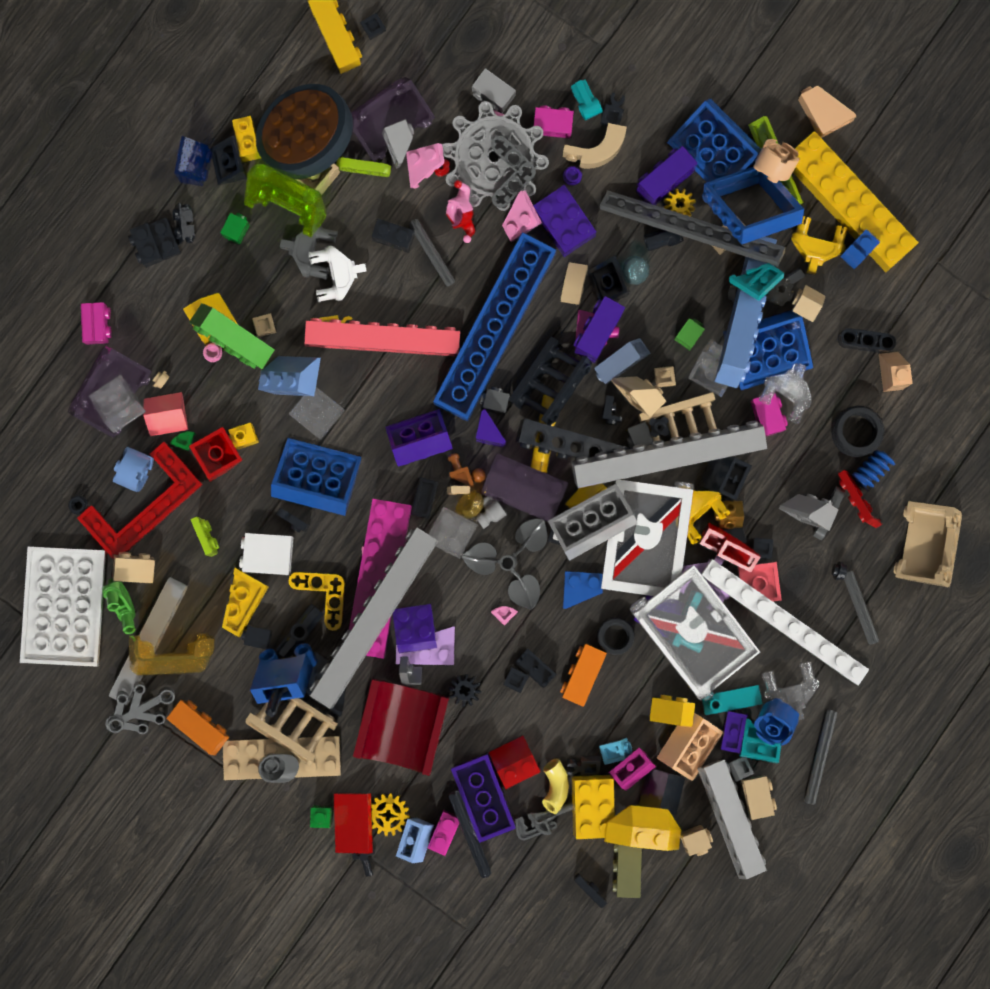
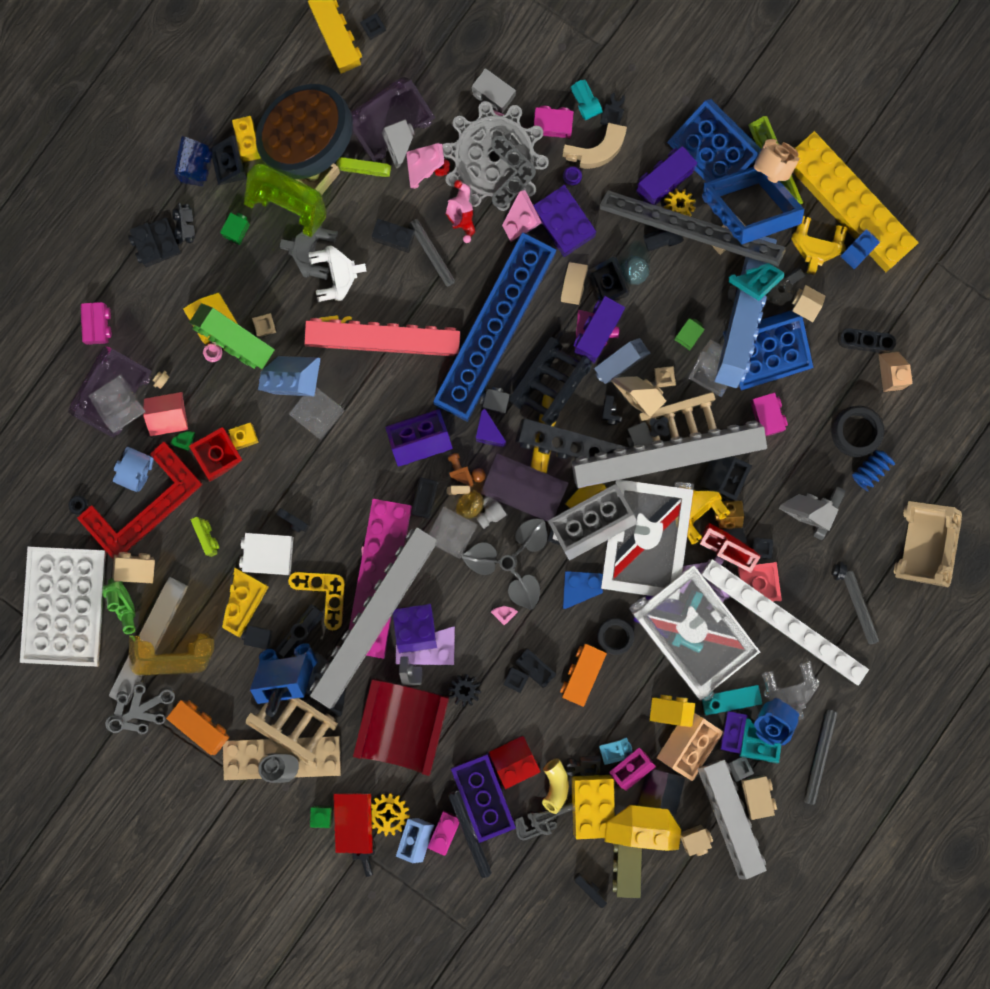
(315, 476): blue slope -> none
(792, 387): clear connector -> none
(824, 111): light nougat slope -> none
(847, 482): red wing -> none

